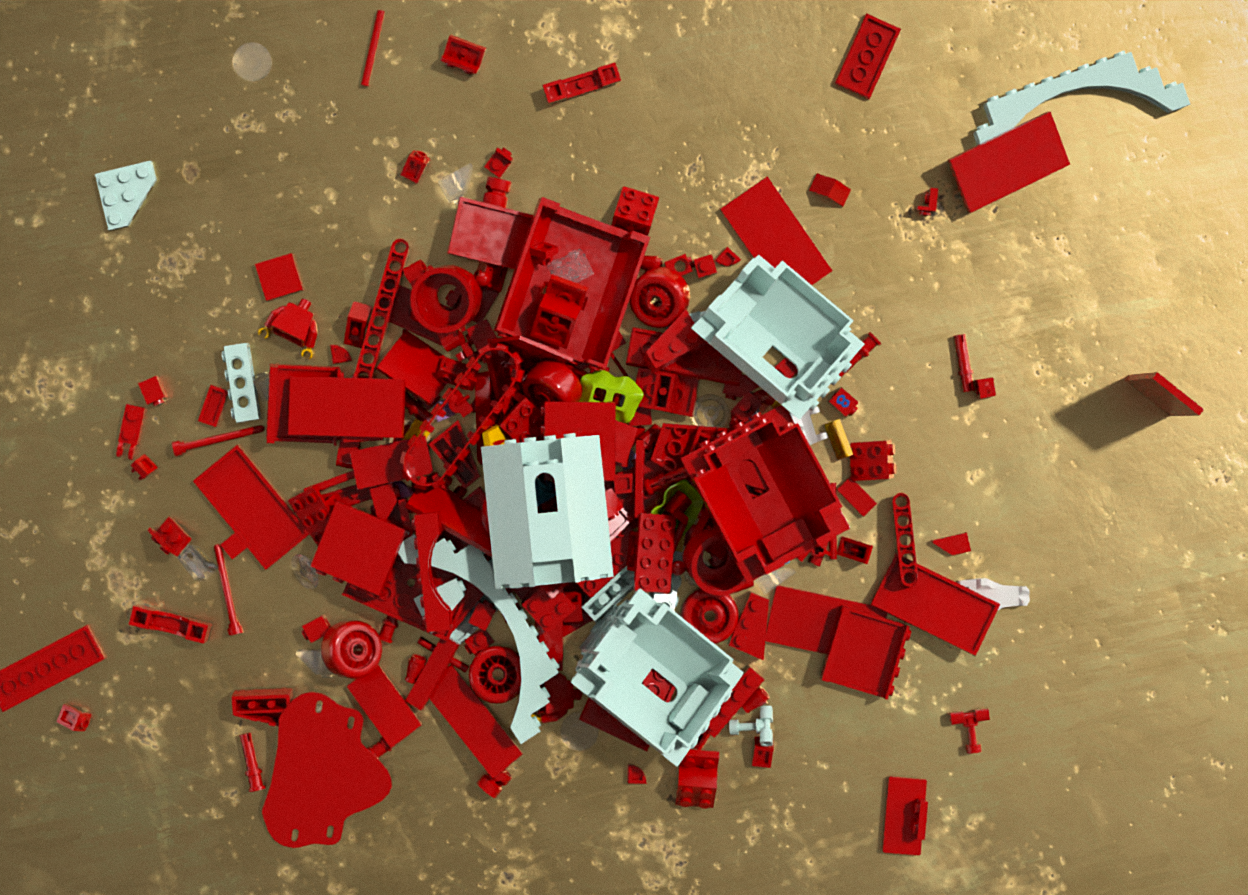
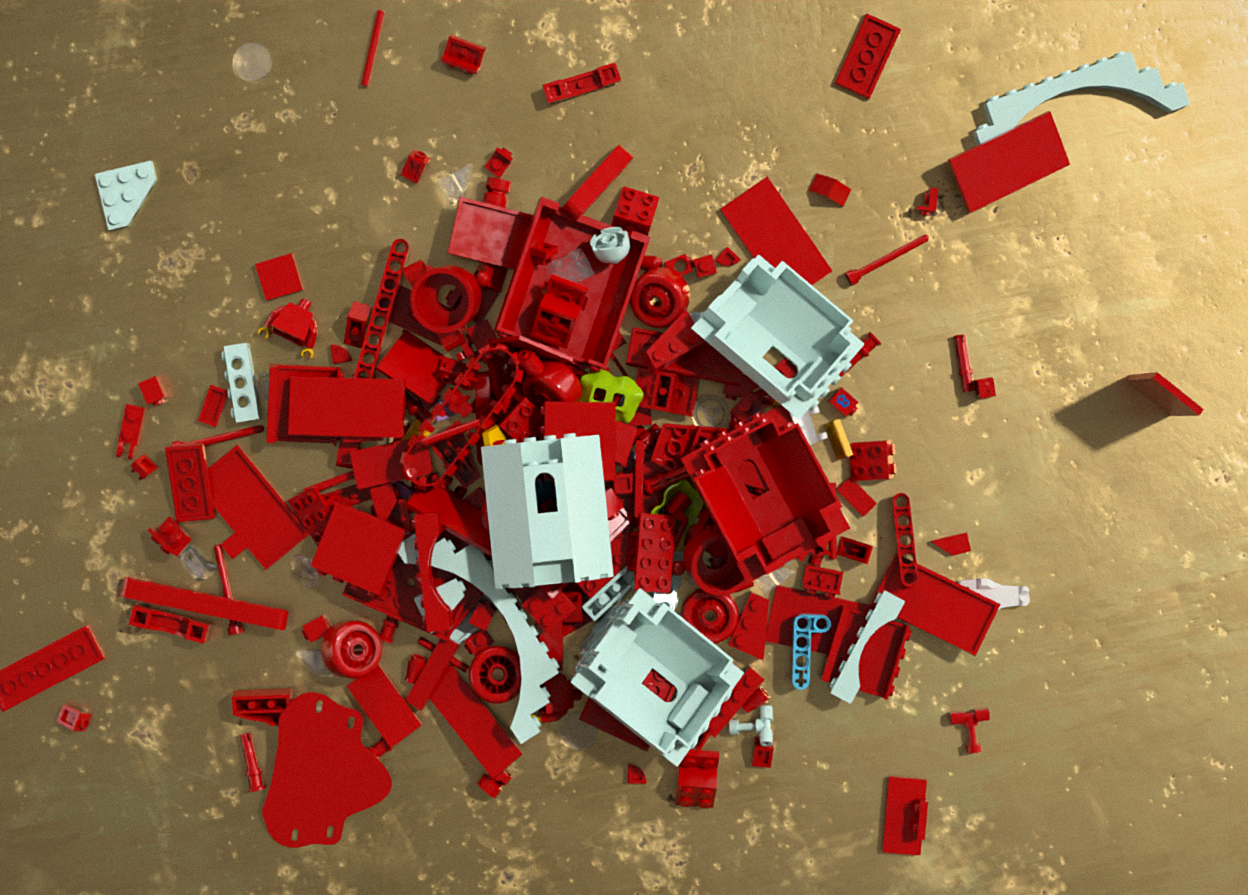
(190, 482): none -> red tile
(204, 603): none -> red beam
(452, 432): none -> red bar
(530, 362): none -> red brick
(598, 182): none -> red beam
(610, 245): none -> light aqua cylinder
(806, 649): none -> medium azure beam
(822, 580): none -> red bracket
(848, 682): none -> light aqua arch
(854, 276): none -> red piece

